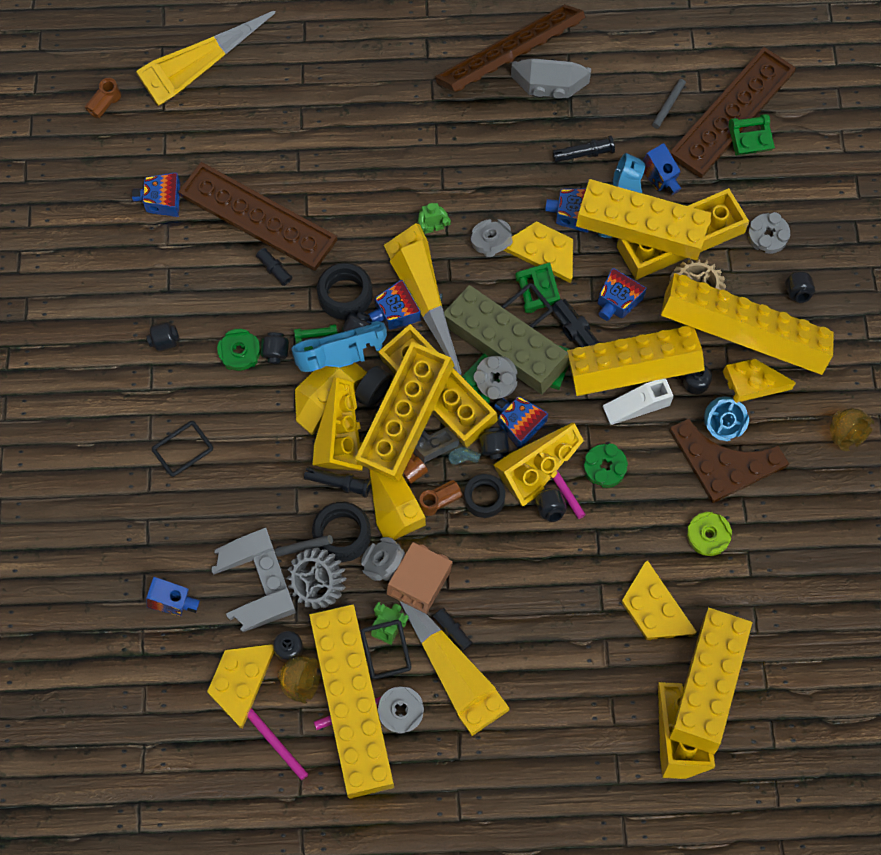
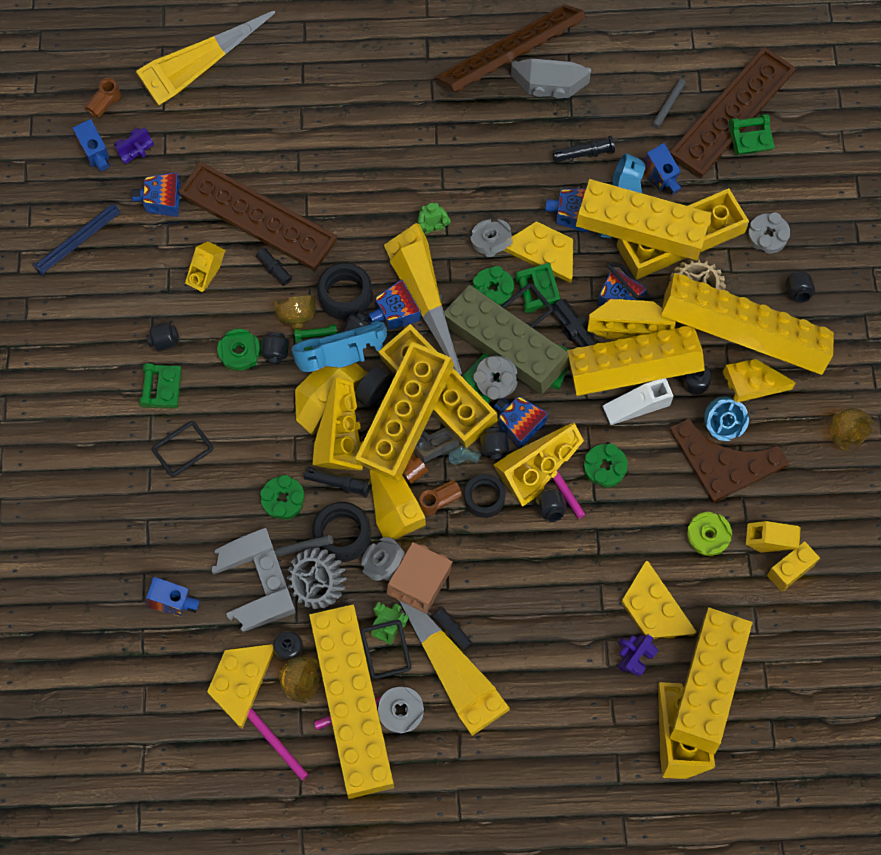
(76, 239): none -> dark blue axle
(92, 145): none -> blue torso
(134, 145): none -> dark purple hips
(167, 389): none -> green plate
(204, 265): none -> yellow slope
(271, 493): none -> green plate
(295, 310): none -> clear yellow cylinder
(498, 277): none -> green plate
(628, 319): none -> yellow wedge
(633, 650): none -> dark purple hips
(647, 296): none -> black piece
(772, 536): none -> yellow slope
(793, 566): none -> yellow brick

